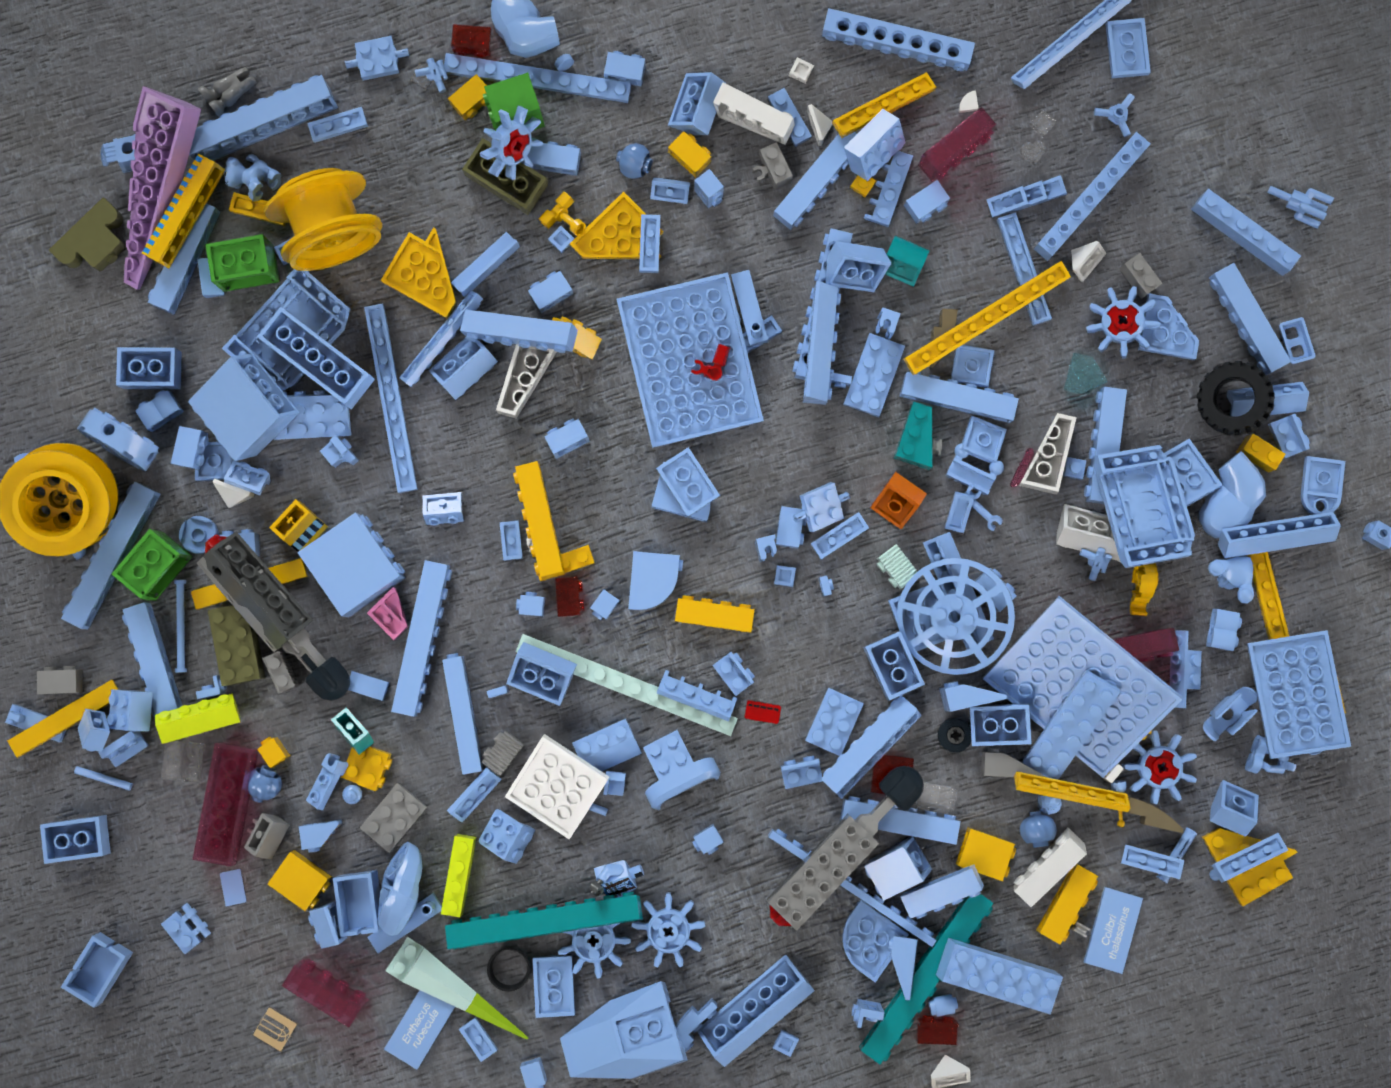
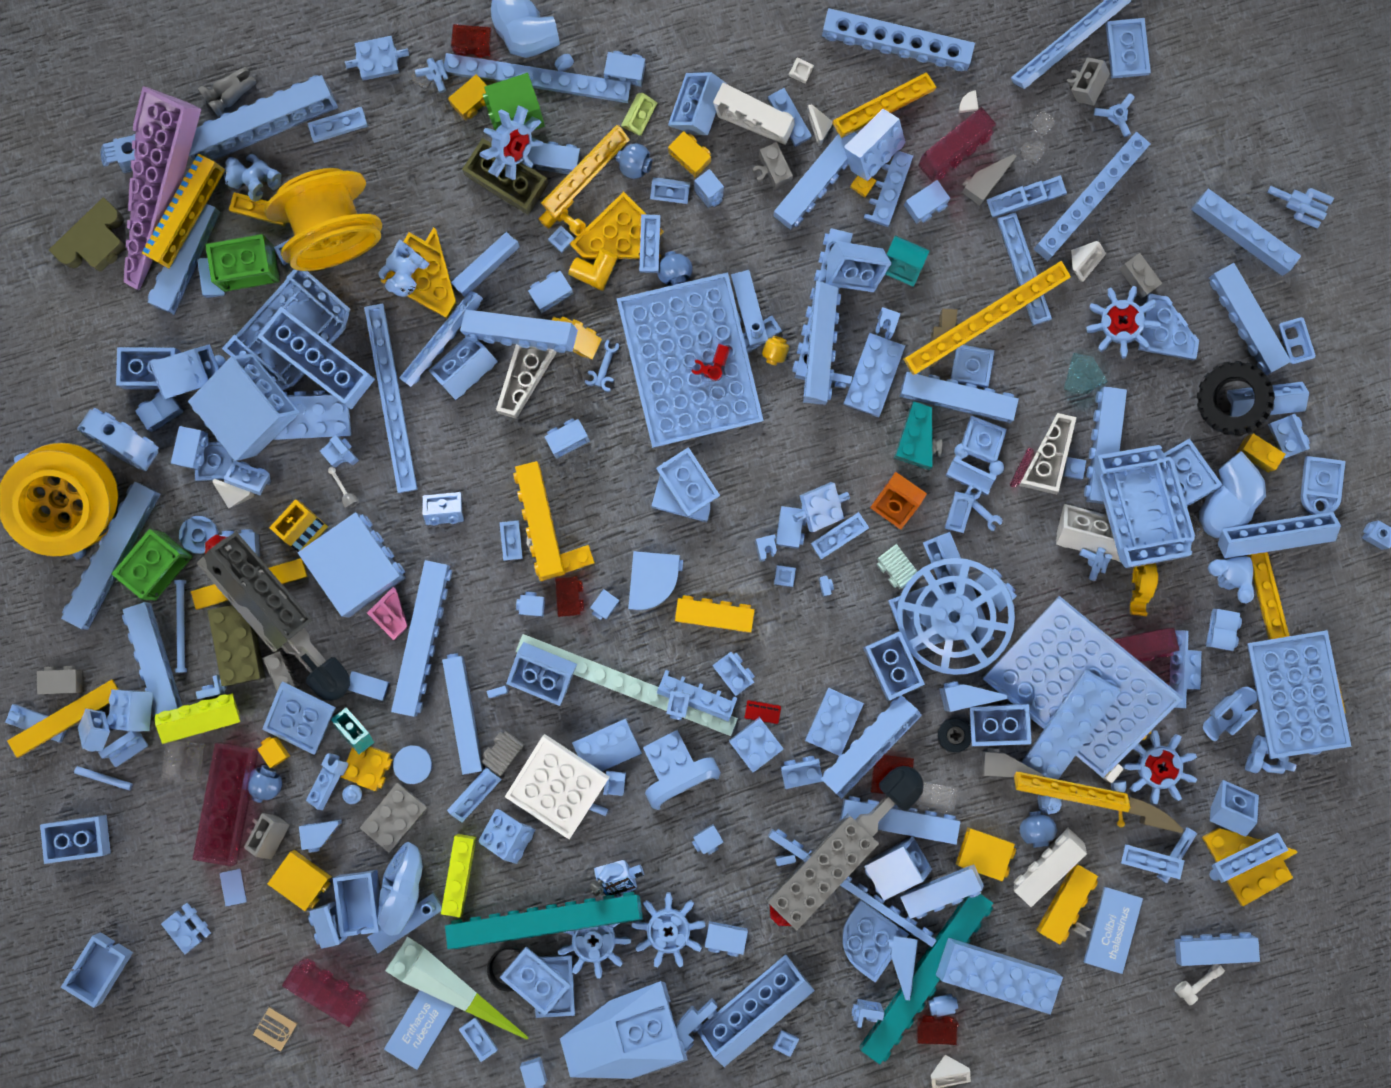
(185, 370): none -> light blue slope
(298, 718): none -> light blue plate
(348, 500): none -> hinge
(404, 263): none -> light blue animal
(412, 764): none -> light blue tile
(535, 981): none -> light blue plate
(585, 171): none -> yellow tile
(594, 274): none -> yellow brick
(600, 379): none -> light blue bar
(639, 114): none -> yellowish green slope
(674, 269): none -> medium blue plant
(678, 705): none -> light blue bracket
(726, 938): none -> light blue brick
(756, 744): none -> light blue brick
(775, 350): none -> yellow head
(785, 859): none -> light blue tile
(984, 181): none -> light grey slope
(1089, 81): none -> light grey brick
(1187, 992): none -> white brick
(1217, 950): none -> light blue brick

